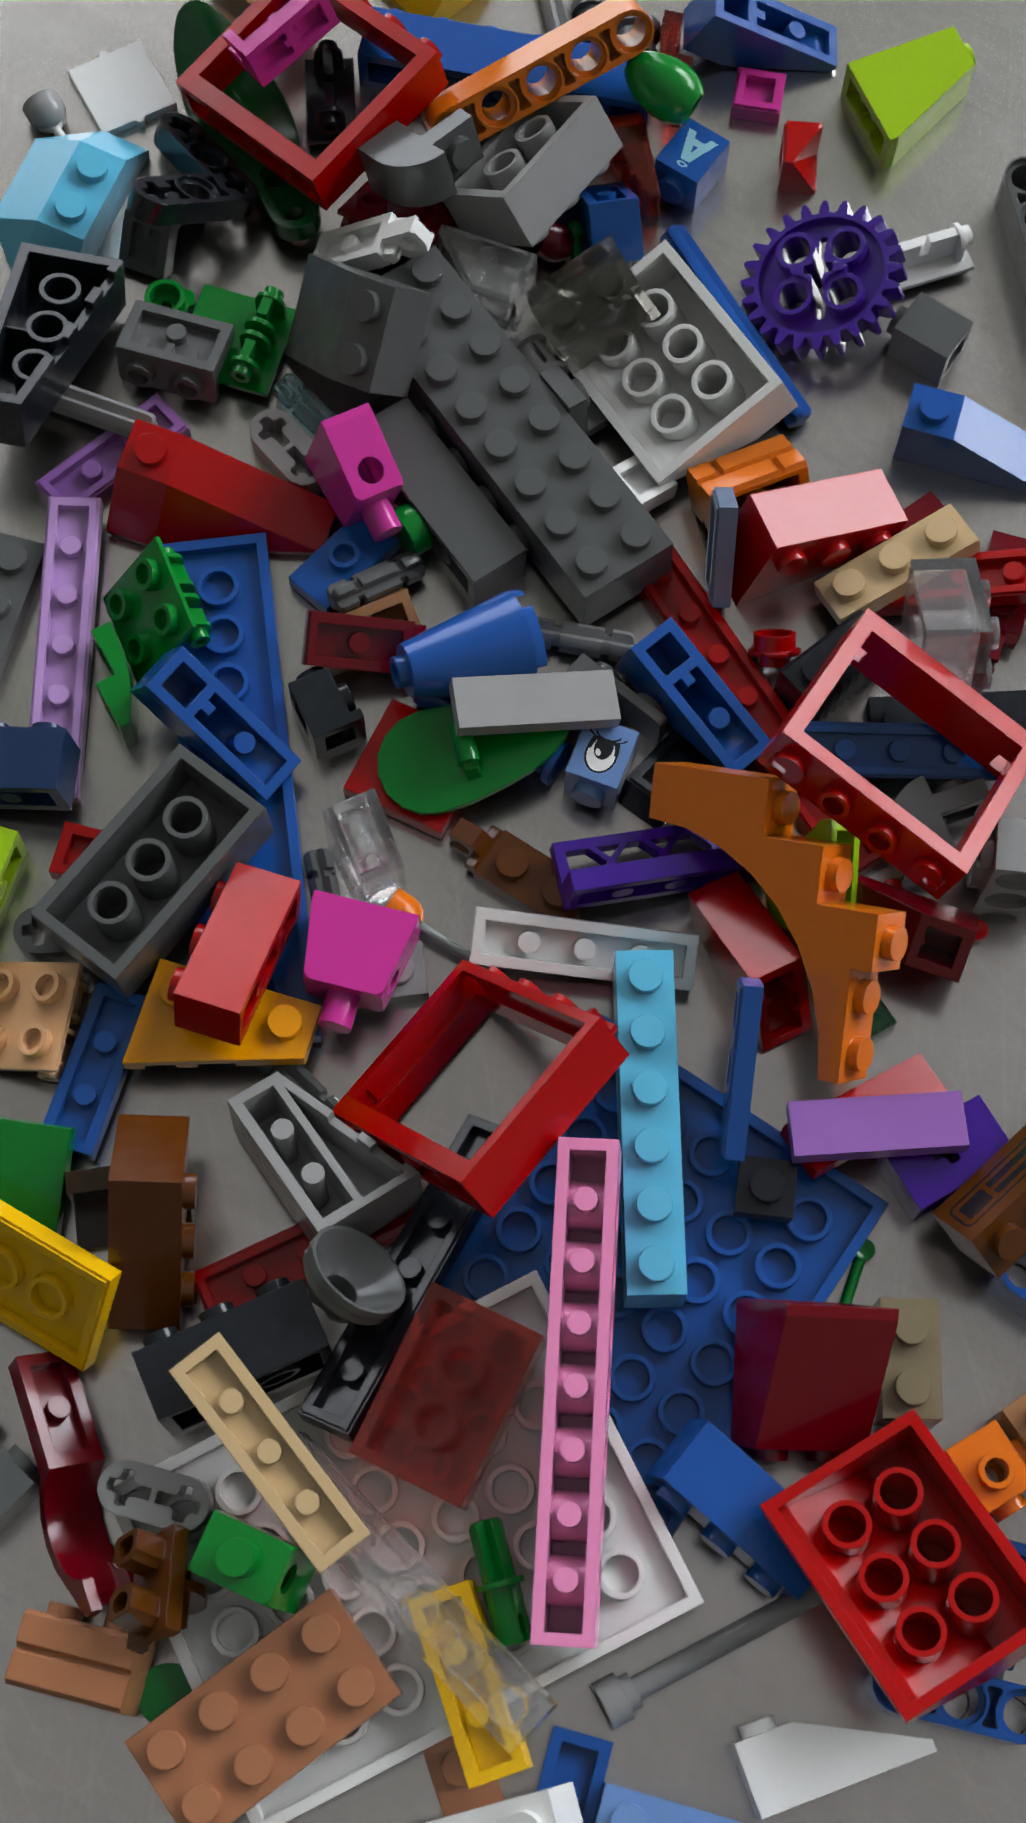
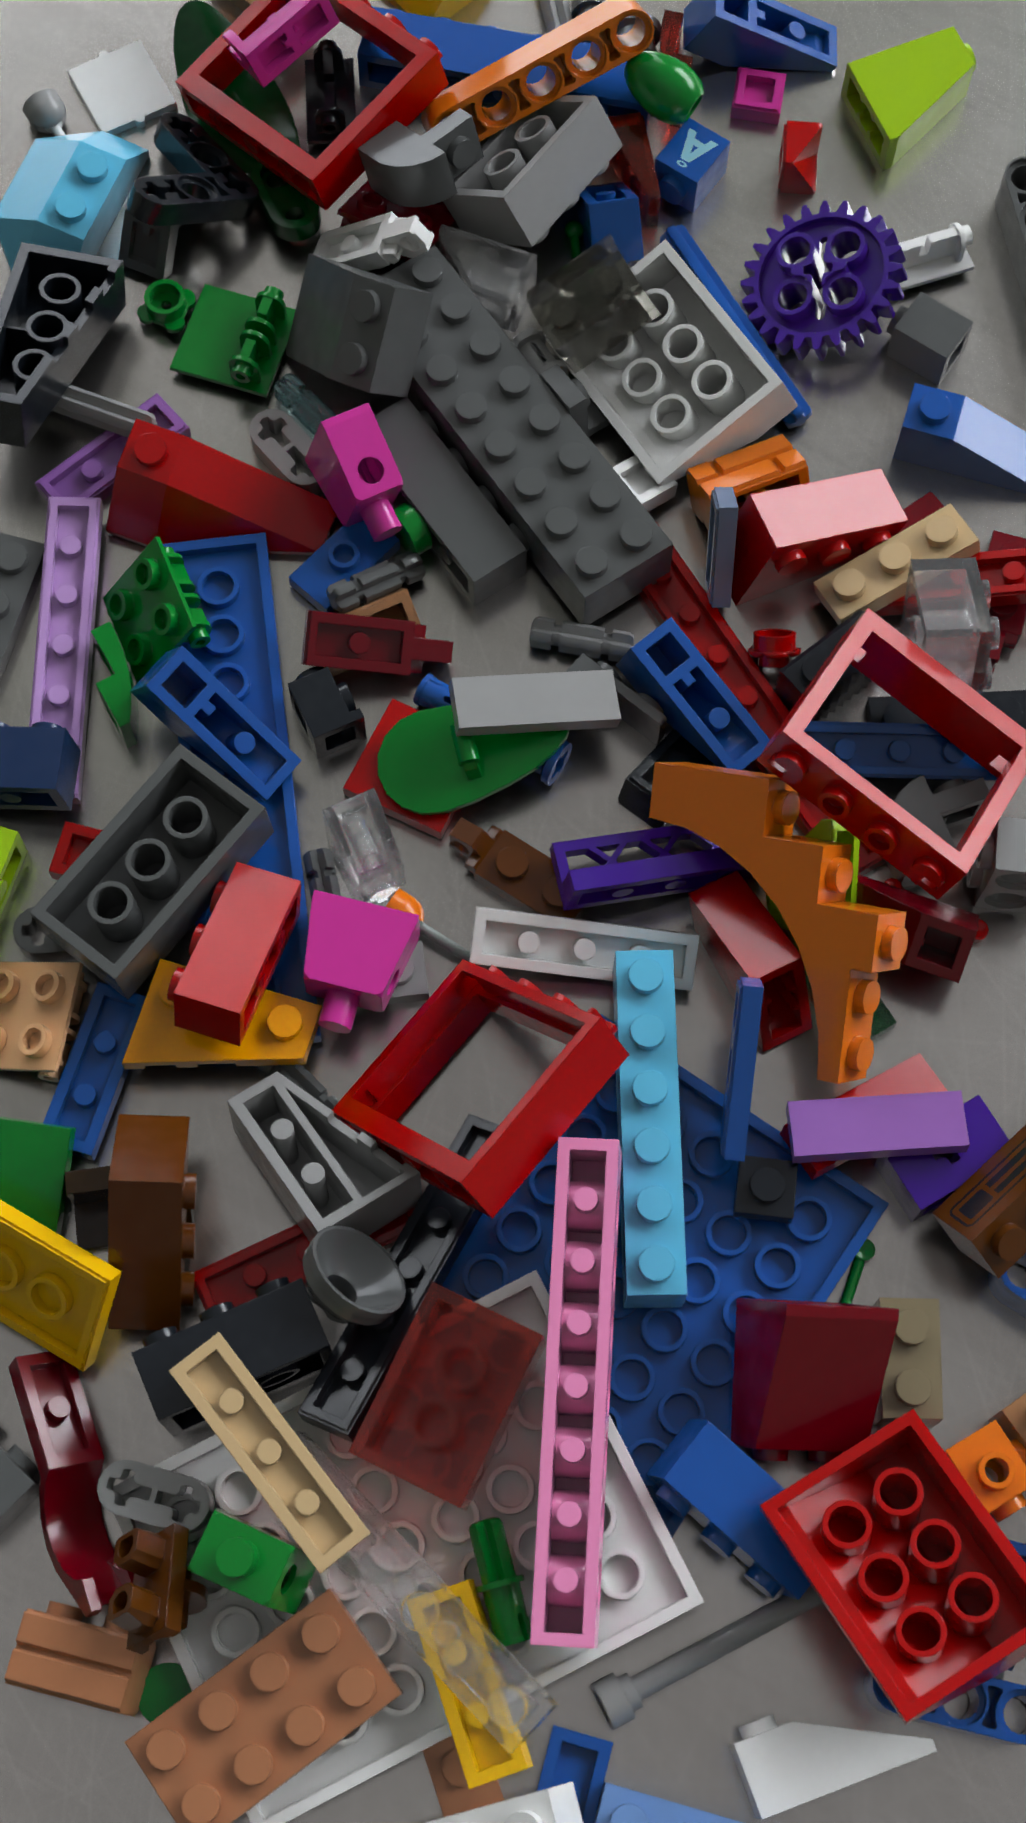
(173, 351): dark grey bracket -> none
(481, 641): blue cone -> none
(556, 245): dark red hinge -> none
(600, 765): medium blue brick -> none

